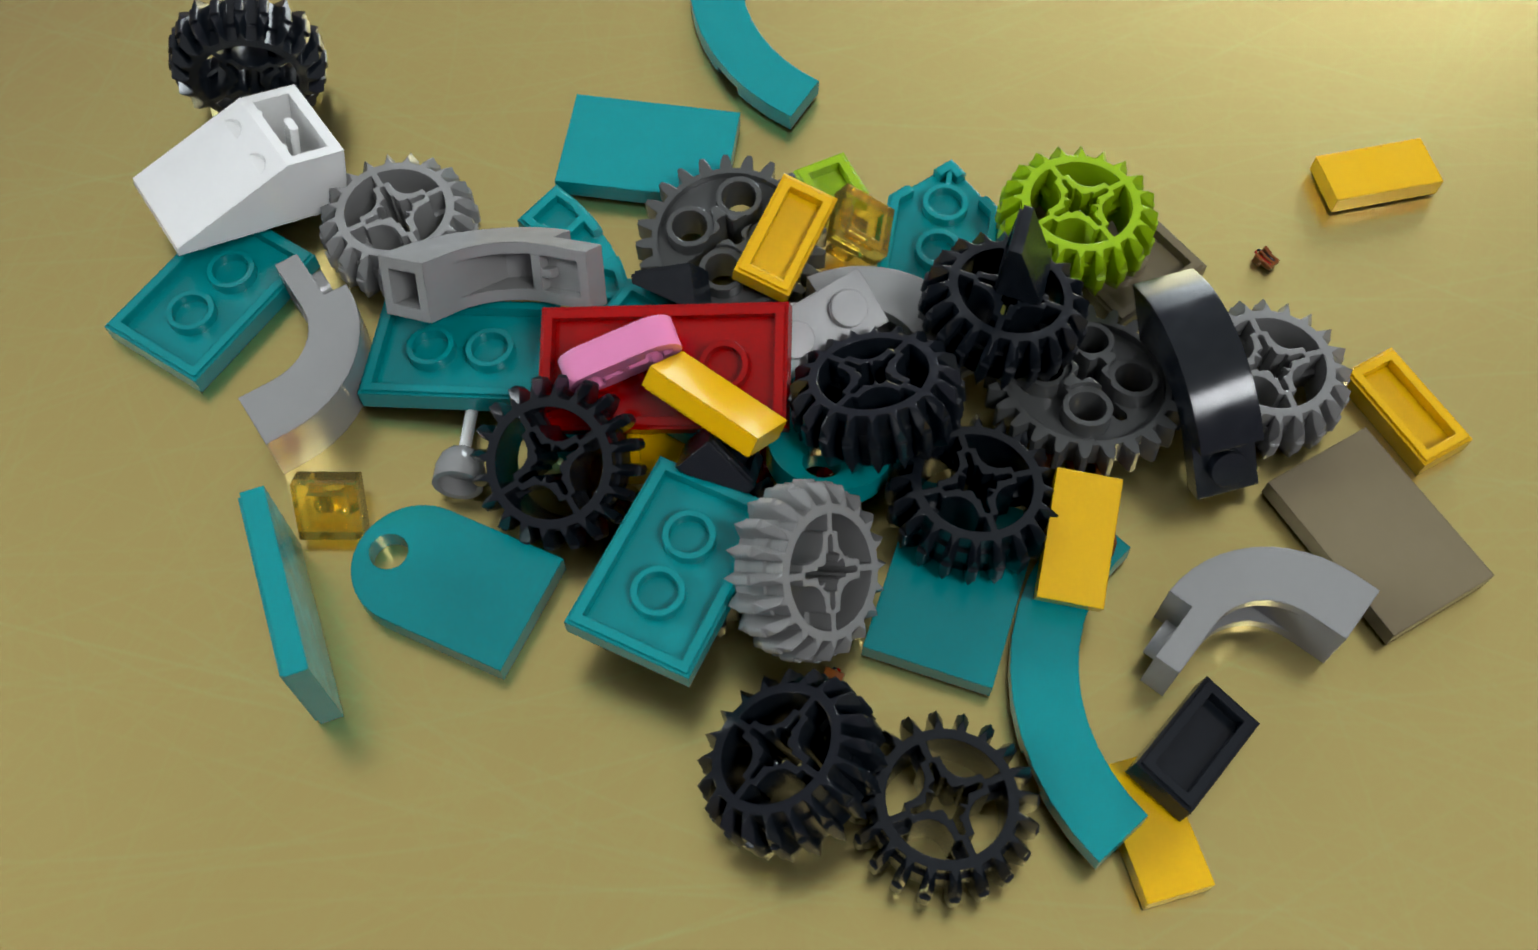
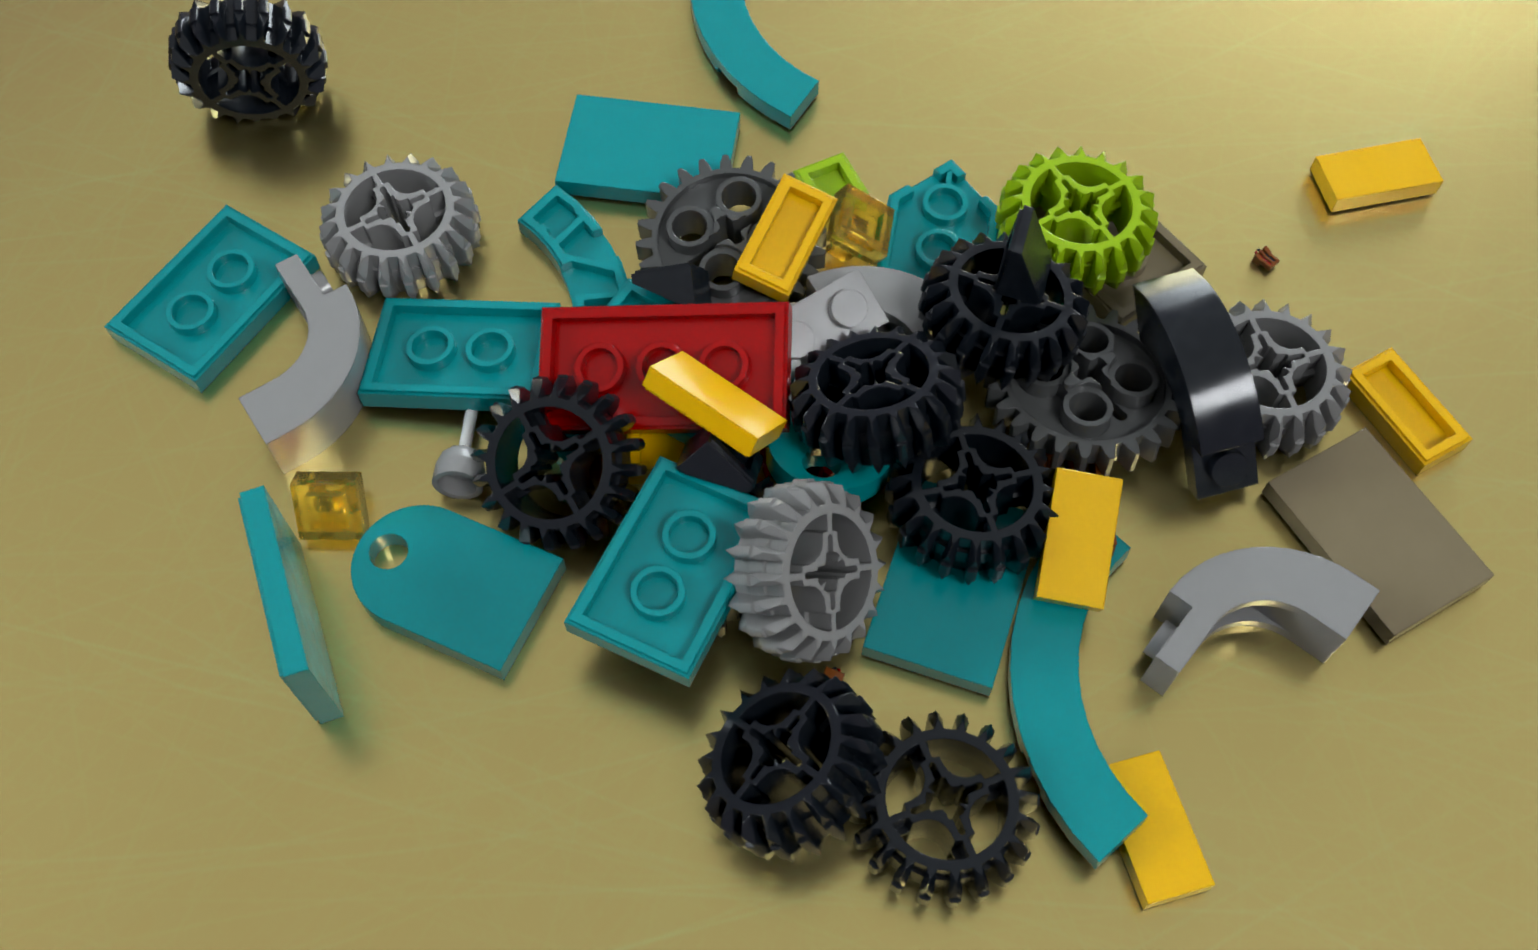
(244, 172): white slope -> none
(488, 266): light grey arch -> none
(621, 352): bright pink beam -> none
(1192, 749): black tile -> none

